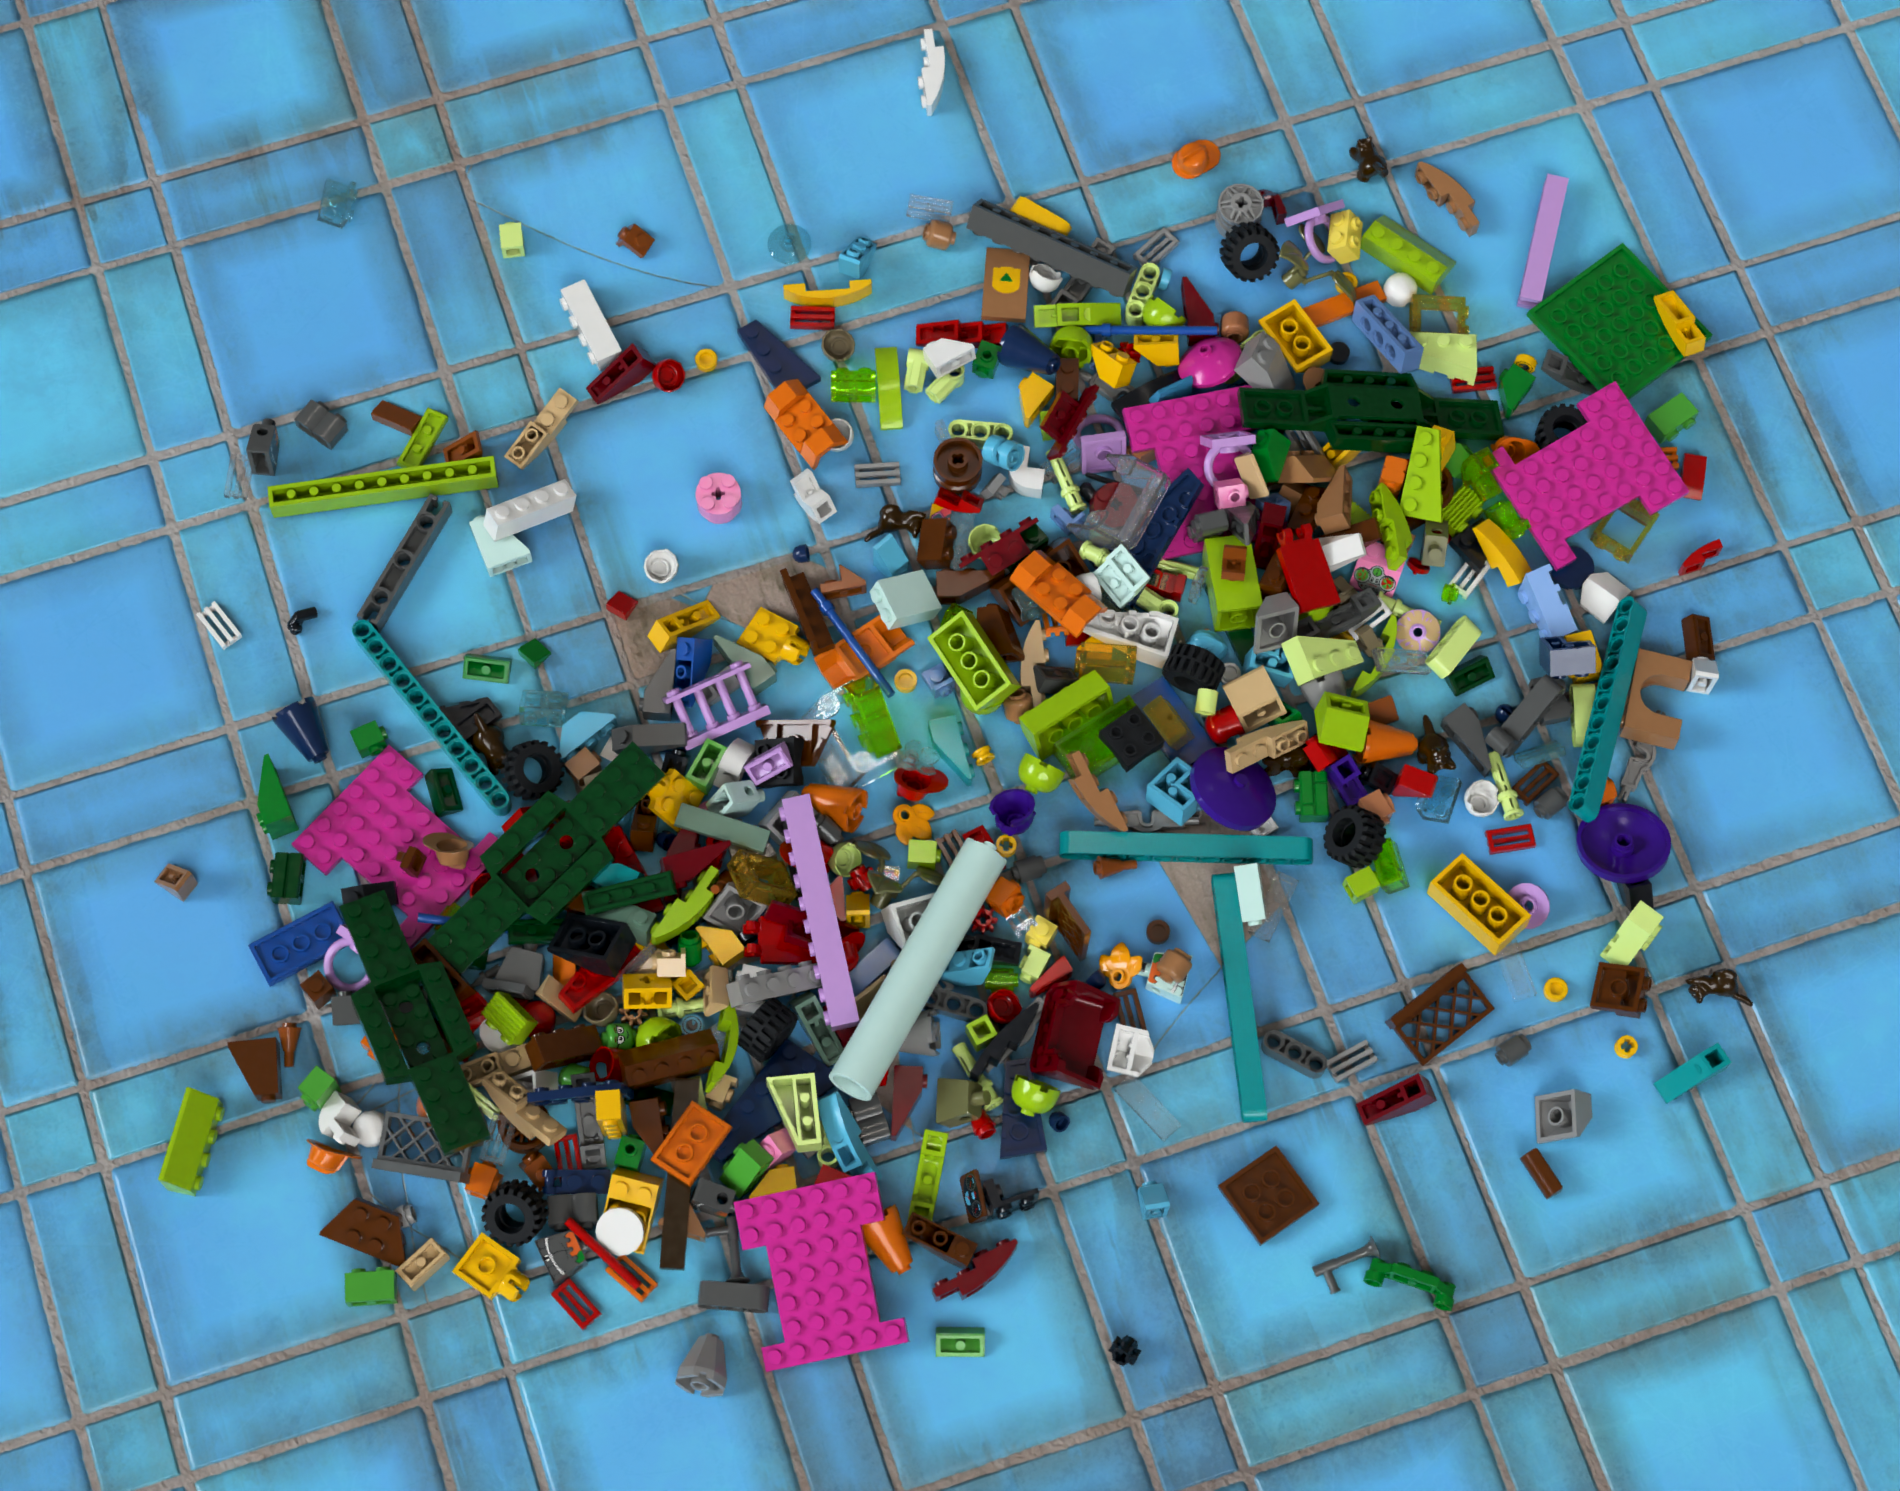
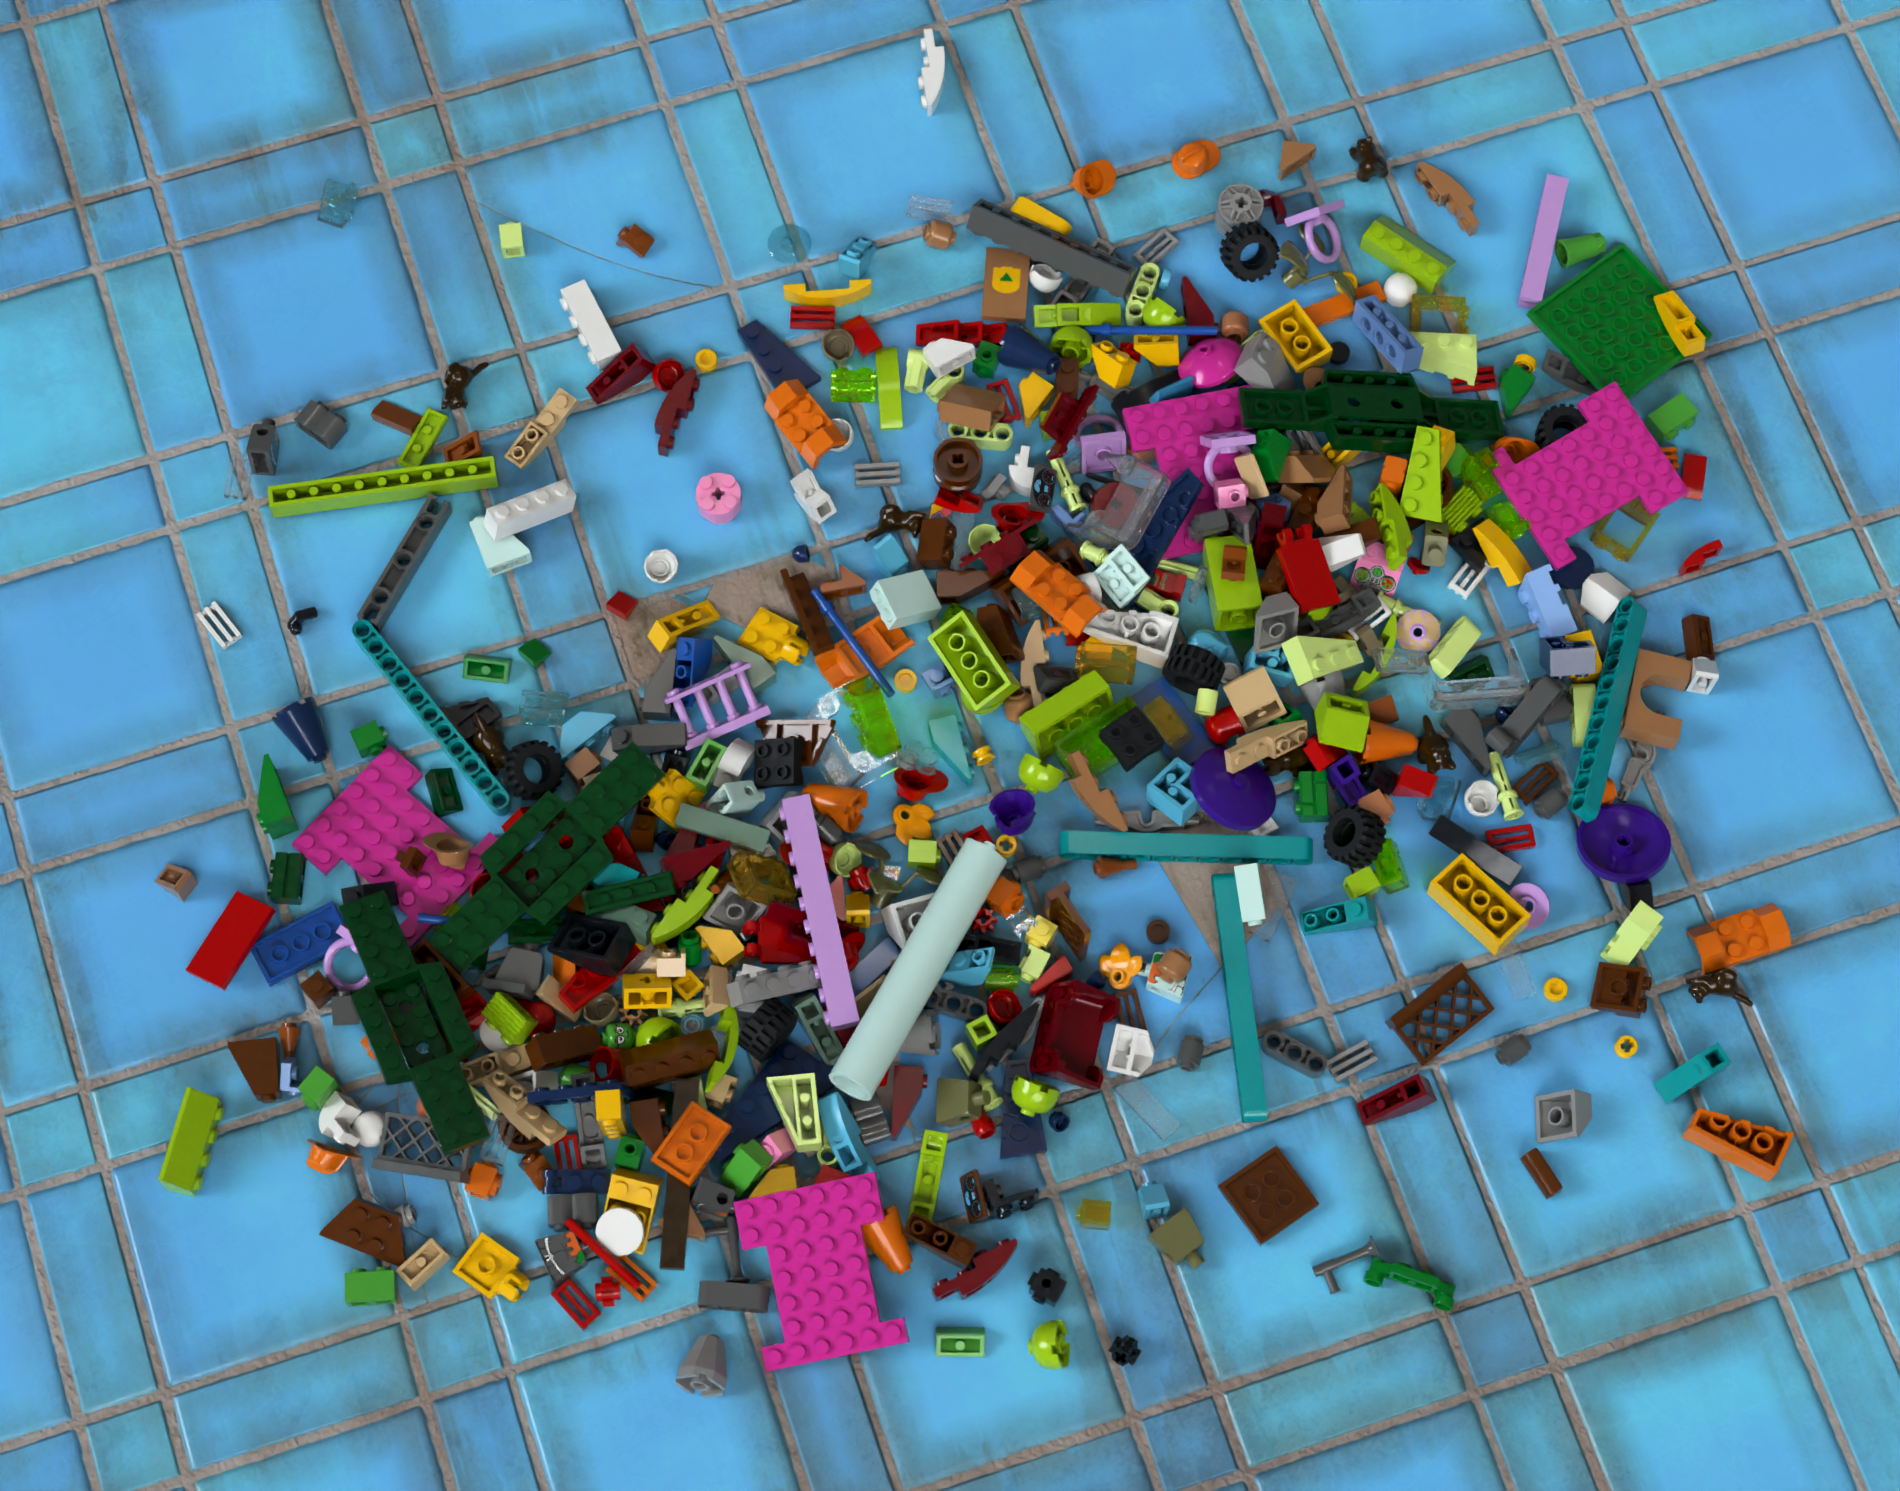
(230, 940): none -> red tile
(289, 1073): none -> medium blue bracket
(457, 380): none -> dark brown animal
(505, 1227): black tyre -> none
(607, 1291): none -> red gear
(674, 407): none -> dark red slope
(769, 763): lavender slope -> none
(863, 335): none -> red slope
(971, 407): none -> medium nougat brick
(1003, 452): medium azure wheel -> none
(1009, 418): none -> red tile
(1010, 514): none -> red piece
(1042, 489): none -> slope
(1046, 1295): none -> black brick
(1049, 1345): none -> lime cylinder
(1094, 179): none -> orange piece
(1094, 1214): none -> clear yellow brick
(1179, 1240): none -> olive torso
(1190, 1053): none -> dark grey brick
(1294, 156): none -> medium nougat slope
(1340, 917): none -> teal slope
(1344, 236): light yellow brick -> none
(1449, 593): clear neon green plate -> none
(1474, 692): none -> clear windscreen
(1476, 850): none -> black slope
(1579, 248): none -> bright green plant
(1739, 1142): none -> orange wedge
(1740, 937): none -> orange piece

